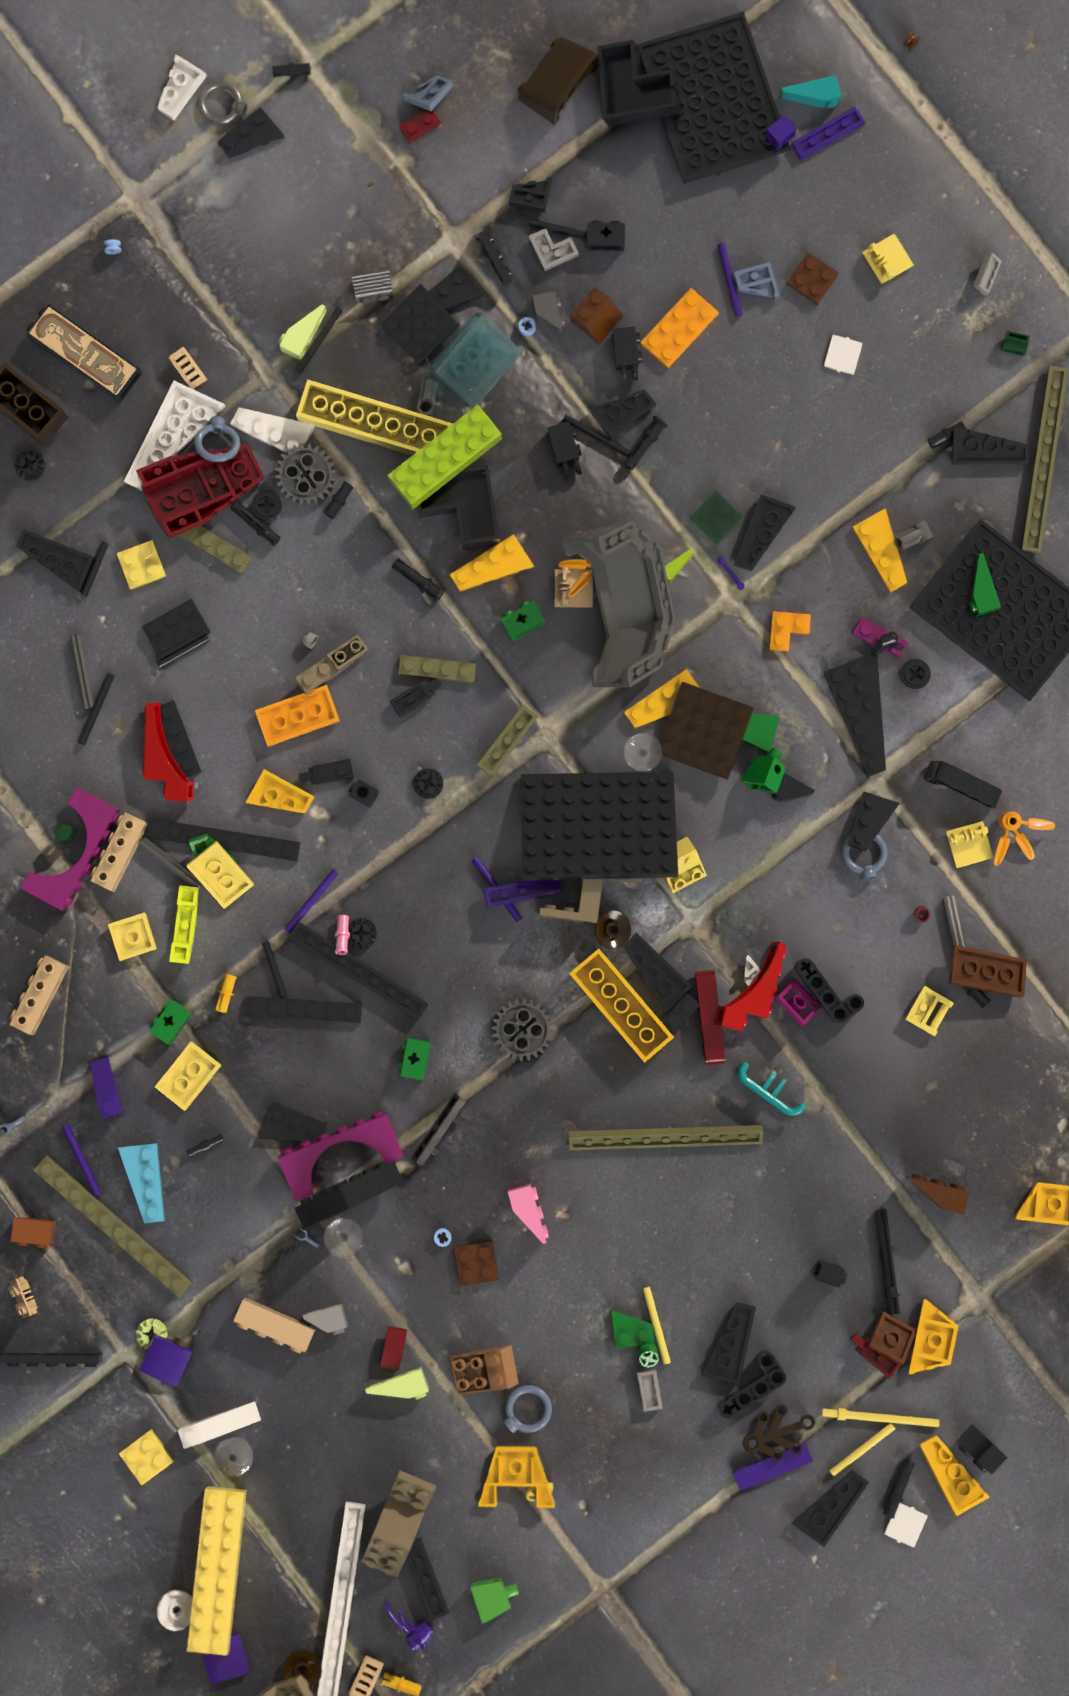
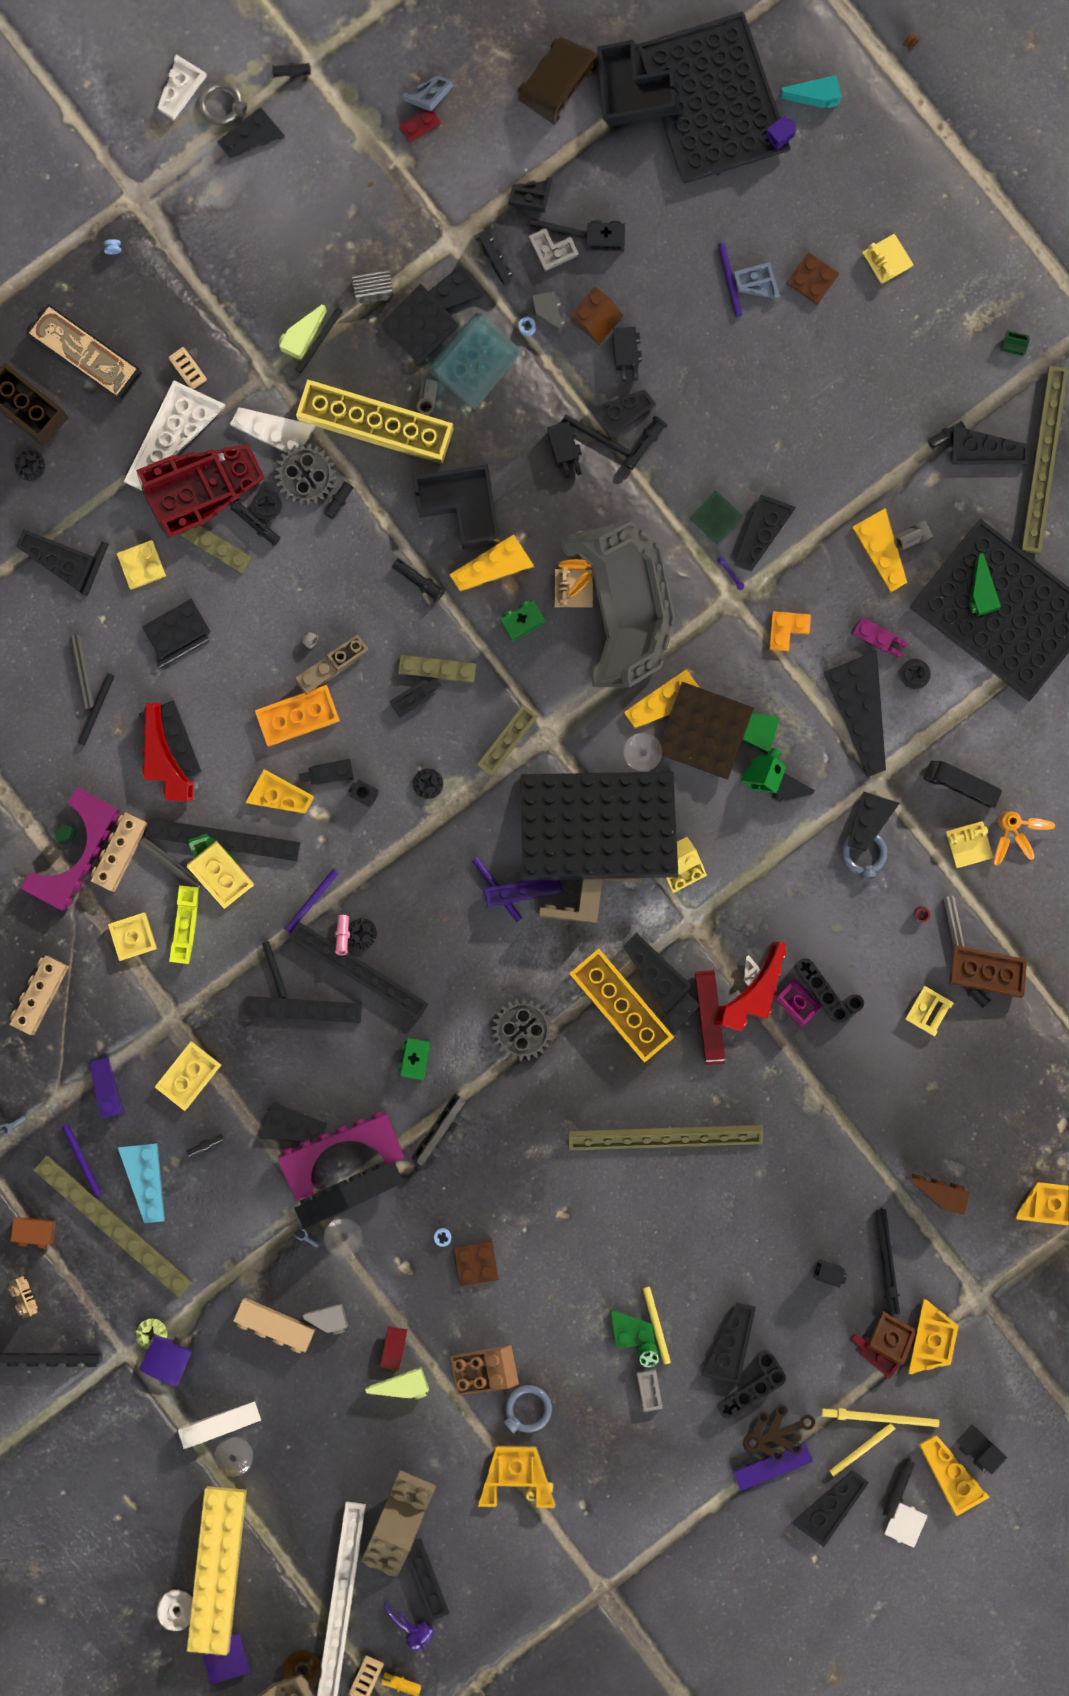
(146, 1457): light yellow plate -> none
(180, 1018): green brick -> none
(217, 426): sand blue piece -> none
(225, 993): yellow axle -> none
(445, 456): lime brick -> none
(492, 1597): bright green torso -> none
(525, 1208): bright pink slope -> none
(620, 929): dark brown dish -> none
(677, 565): lime slope -> none
(679, 328): light orange plate -> none
(769, 1097): teal piece -> none
(827, 133): dark purple tile -> none
(843, 354): white piece -> none
(885, 641): black arm -> none
(987, 273): light grey plate -> none

